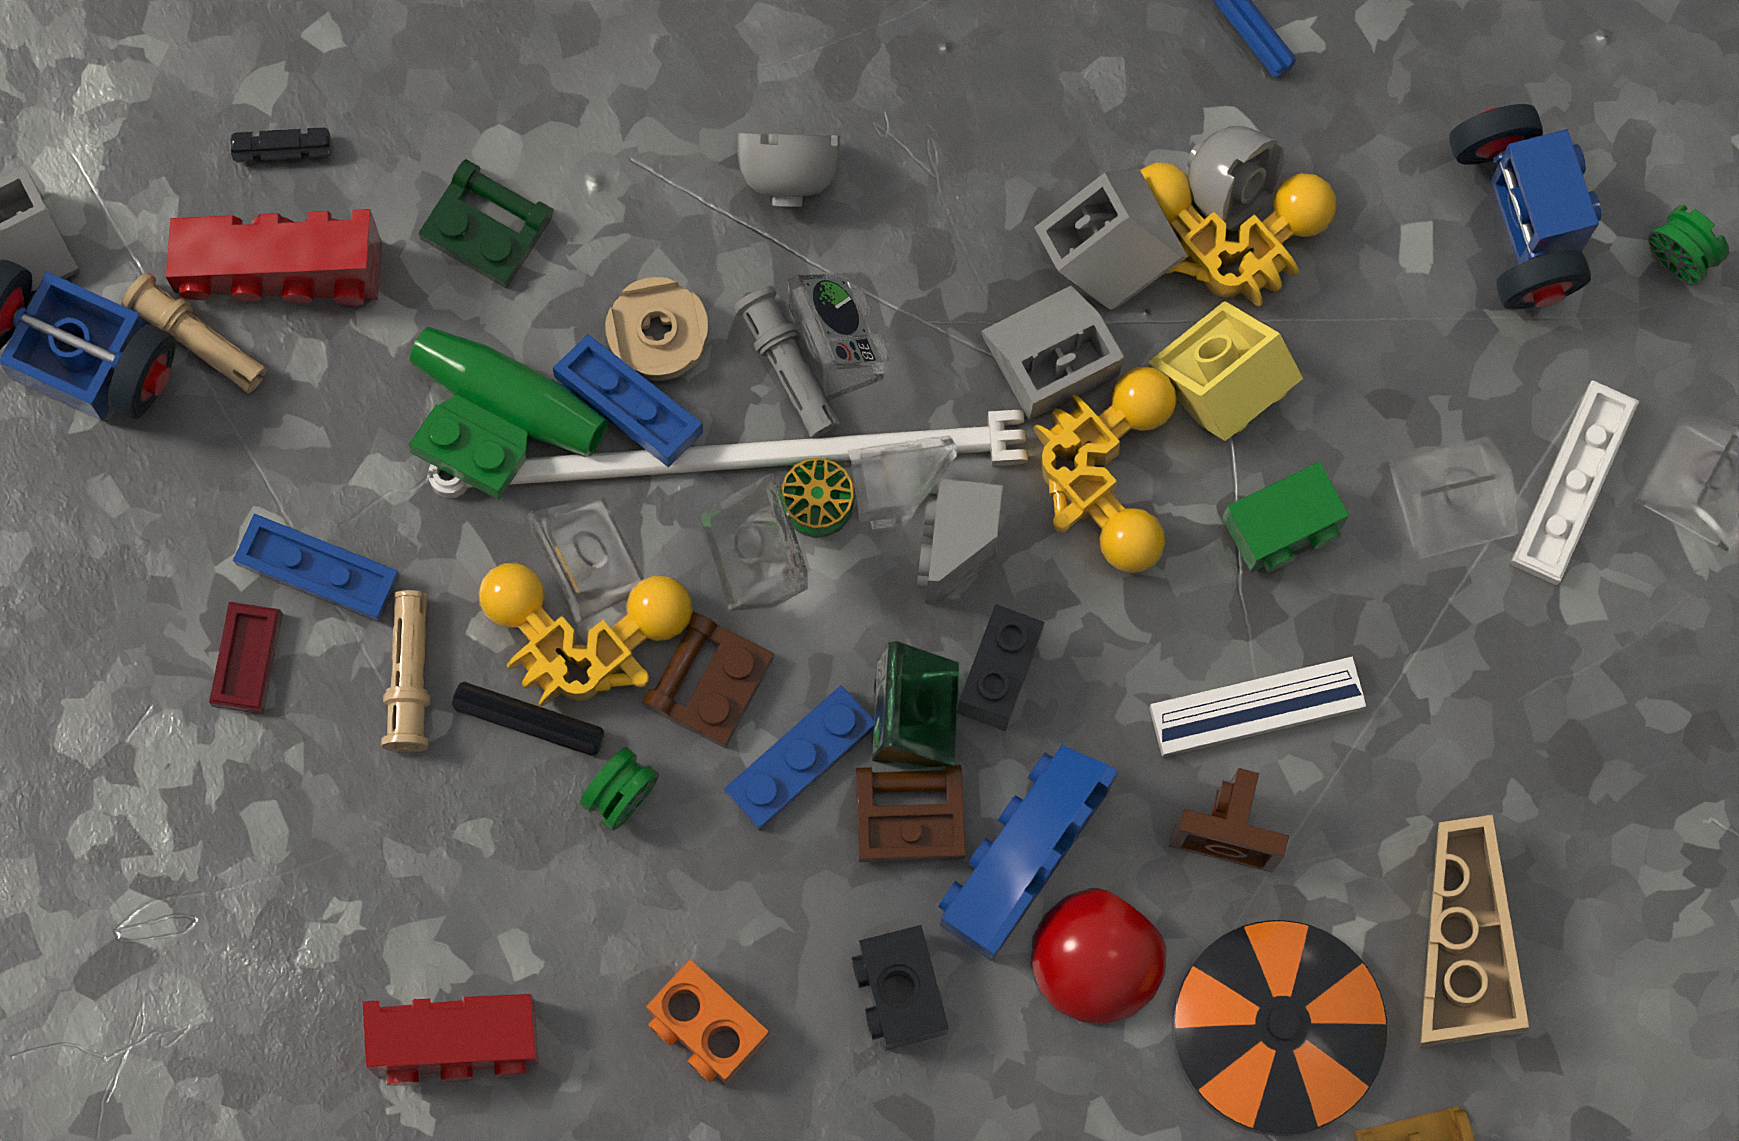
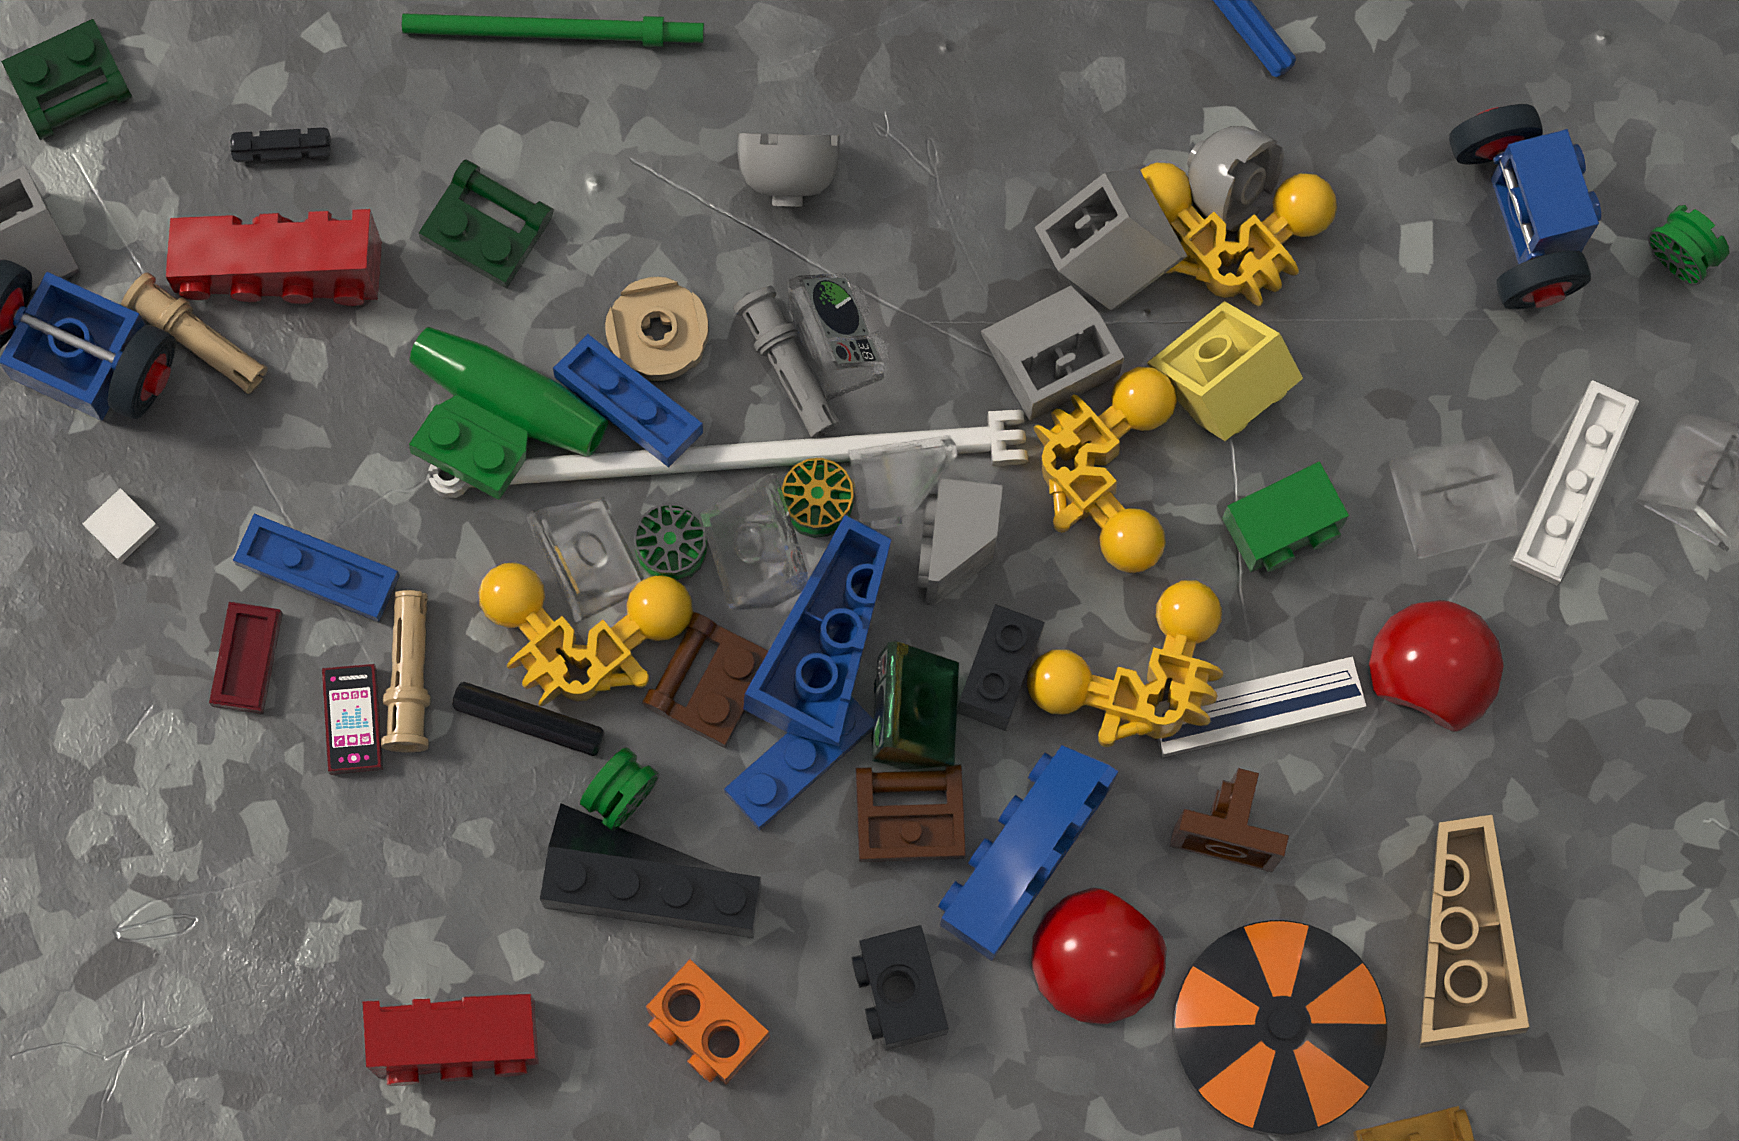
(59, 67): none -> dark green plate
(120, 525): none -> white tile
(352, 719): none -> tile
(642, 880): none -> black wedge
(651, 31): none -> green bar
(670, 541): none -> wheel
(817, 653): none -> blue wedge
(1187, 616): none -> yellow piece
(1438, 662): none -> red cylinder

